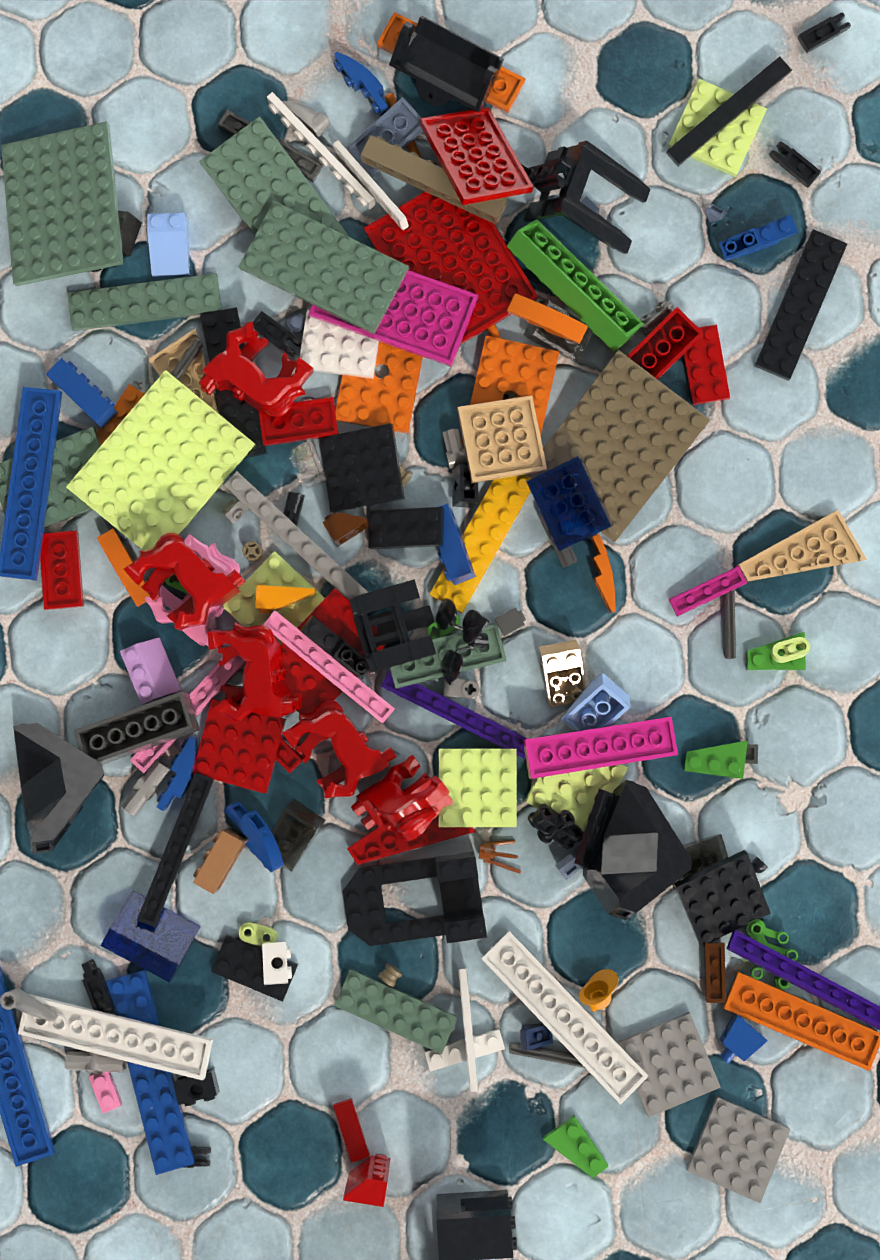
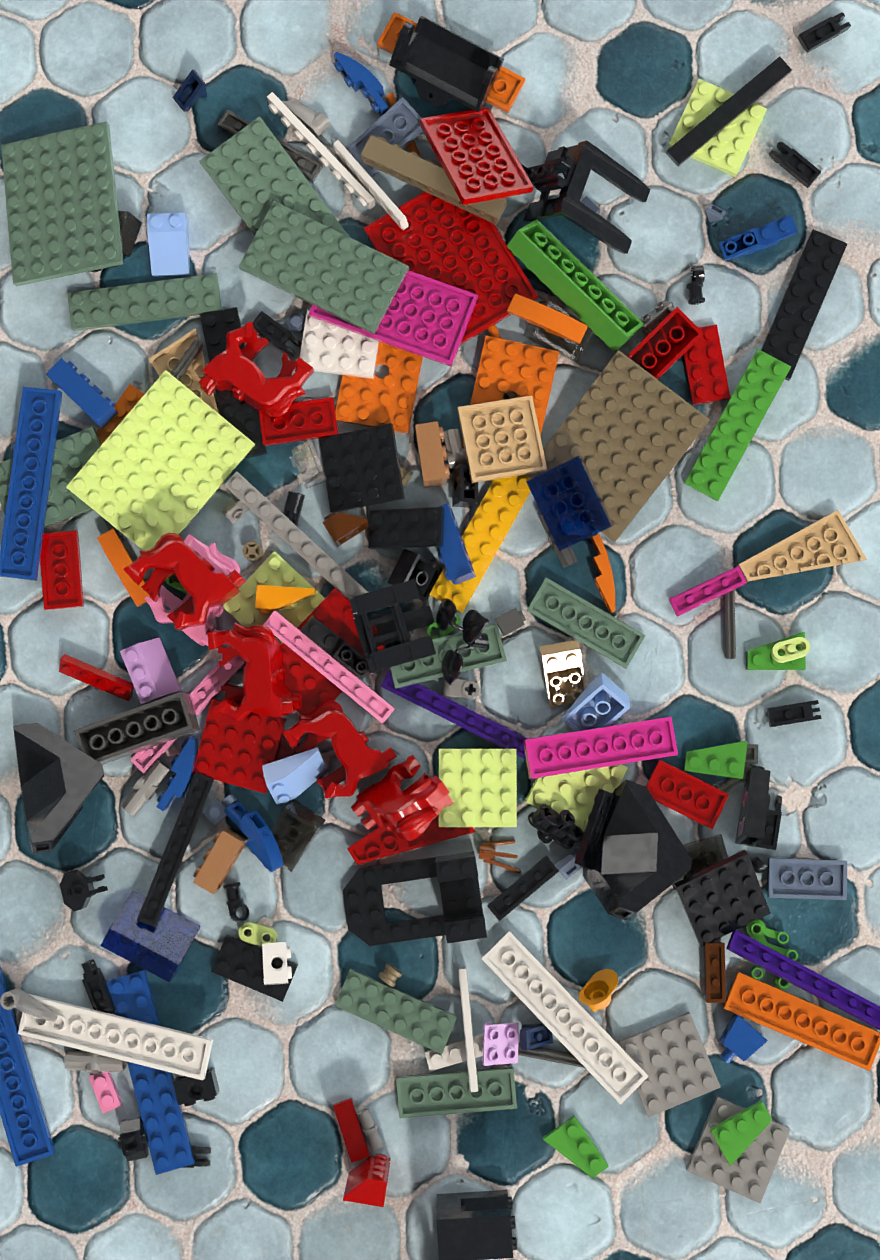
(81, 888): none -> black hinge
(96, 677): none -> red plate
(133, 1139): none -> black hinge
(190, 91): none -> dark blue slope
(215, 810): none -> sand blue plate
(235, 901): none -> black connector
(293, 774): none -> light blue slope
(370, 1129): none -> light grey pin
(415, 566): none -> black slope
(432, 454): none -> medium nougat brick
(451, 1093): none -> sand green plate
(500, 1043): none -> lavender hinge
(522, 888): none -> black plate
(586, 623): none -> sand green plate
(686, 794): none -> red plate
(696, 285): none -> black connector
(737, 425): none -> bright green plate
(740, 1130): none -> bright green wing
(753, 807): none -> black slope
(772, 825): none -> black hinge
(792, 713): none -> black hinge
(807, 879): none -> sand blue plate

